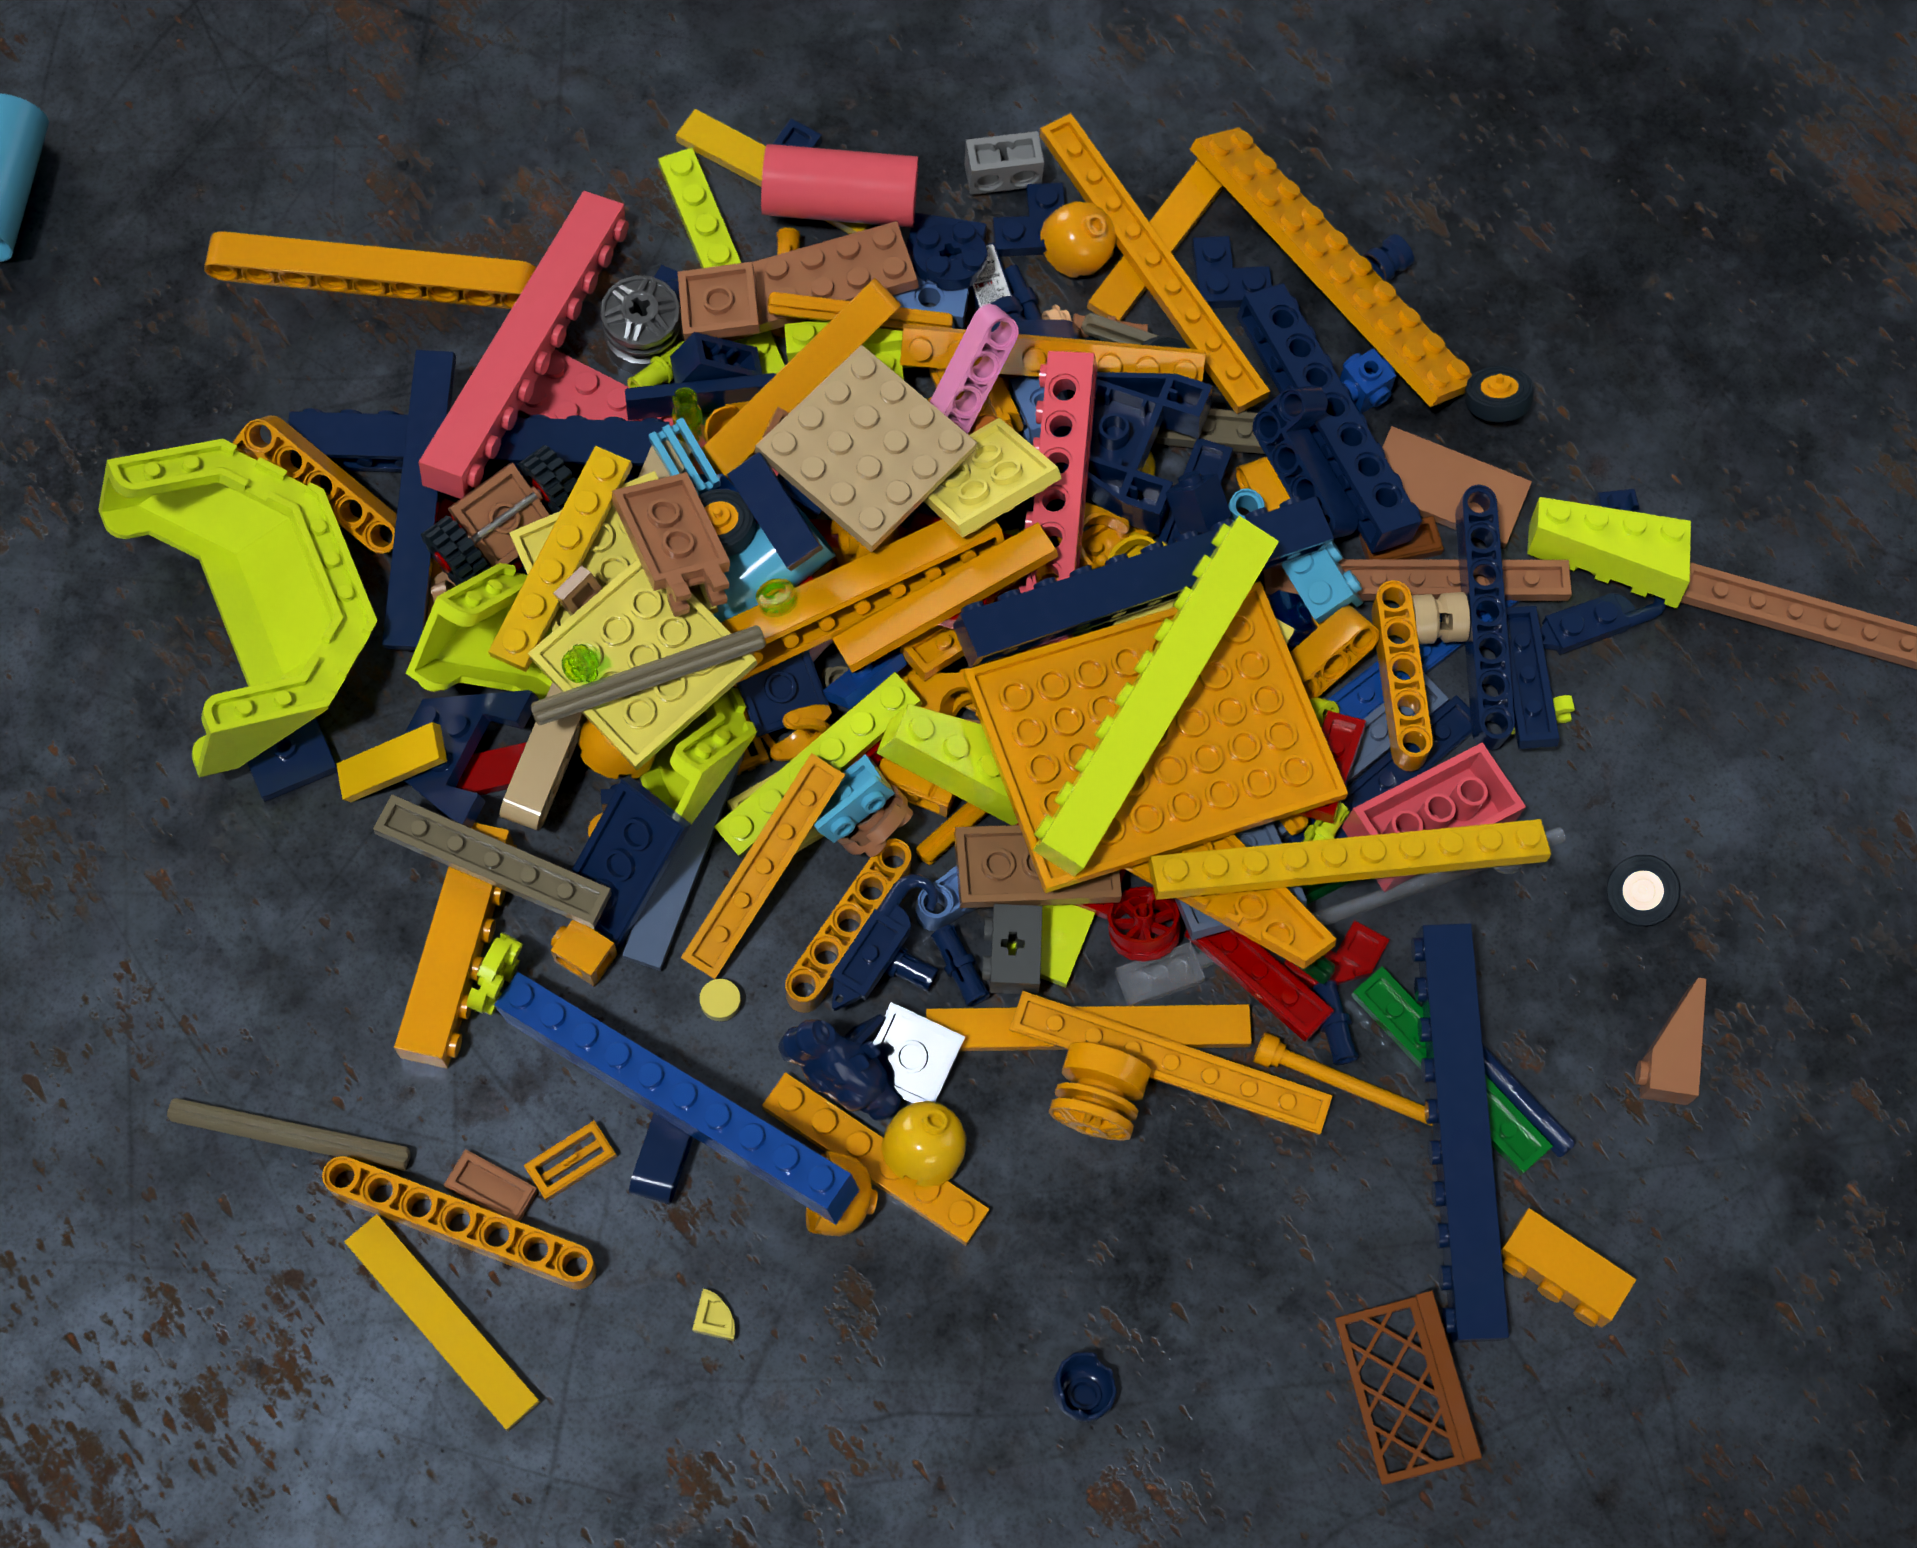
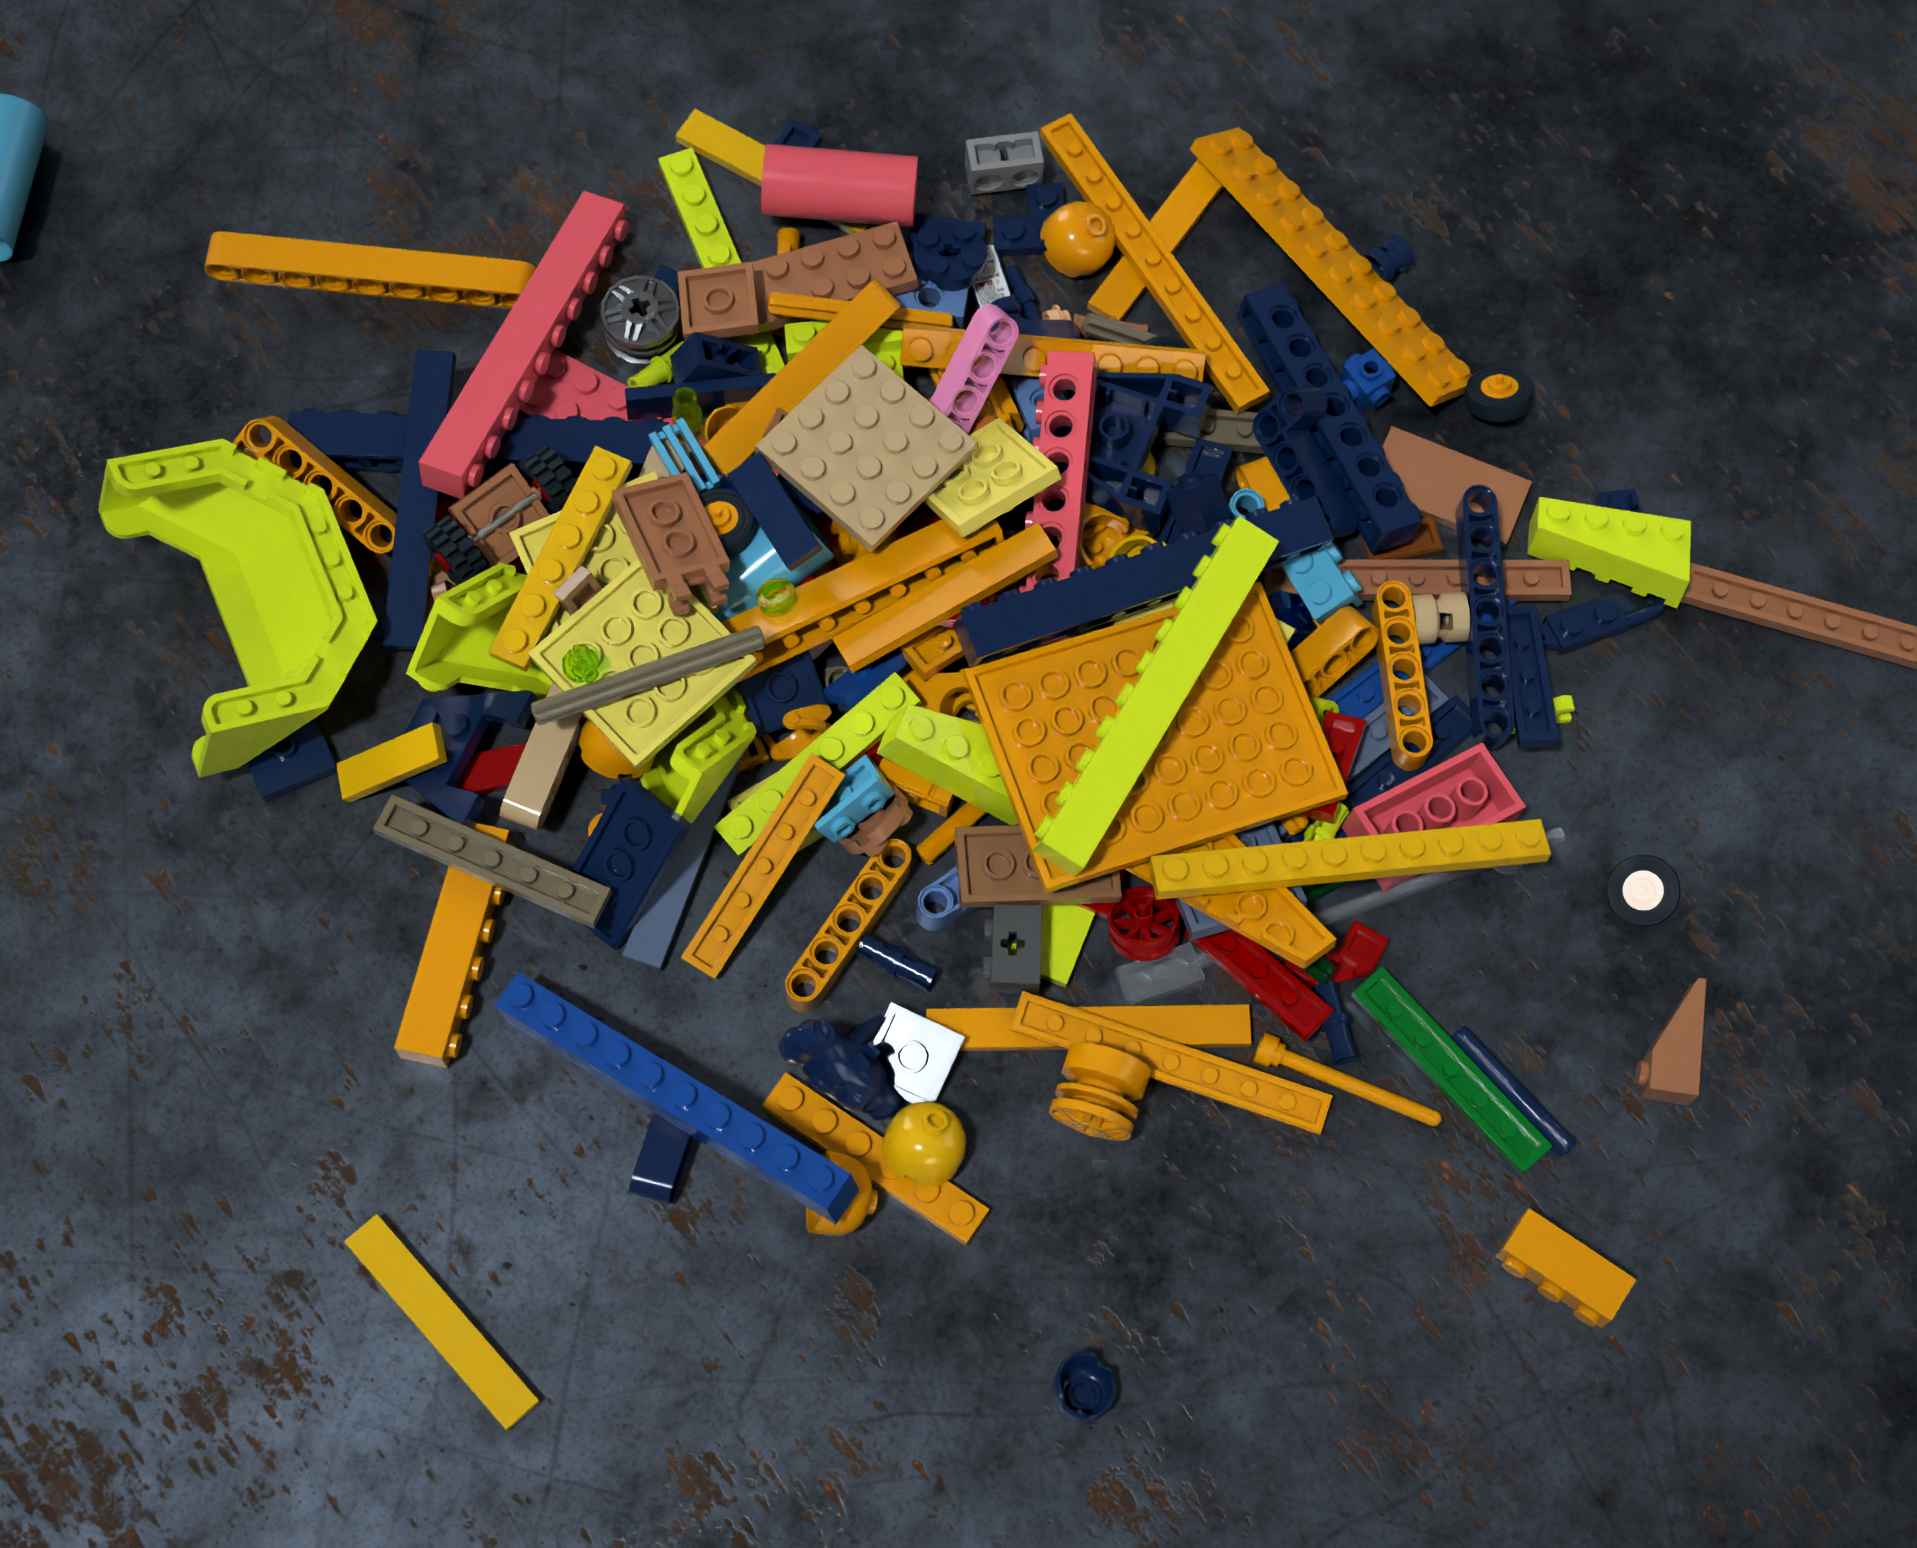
(288, 1134): dark tan axle -> none
(445, 1208): light orange beam -> none
(490, 1186): nougat tile -> none
(496, 967): neon yellow plate -> none
(576, 1175): light orange tile -> none
(583, 951): light orange brick -> none
(714, 1317): light yellow tile -> none
(720, 1000): light yellow tile -> none
(877, 943): dark blue plate -> none
(960, 965): dark blue pin -> none
(1218, 280): dark blue plate -> none
(1443, 1378): dark orange fence -> none
(1460, 1133): dark blue brick -> none

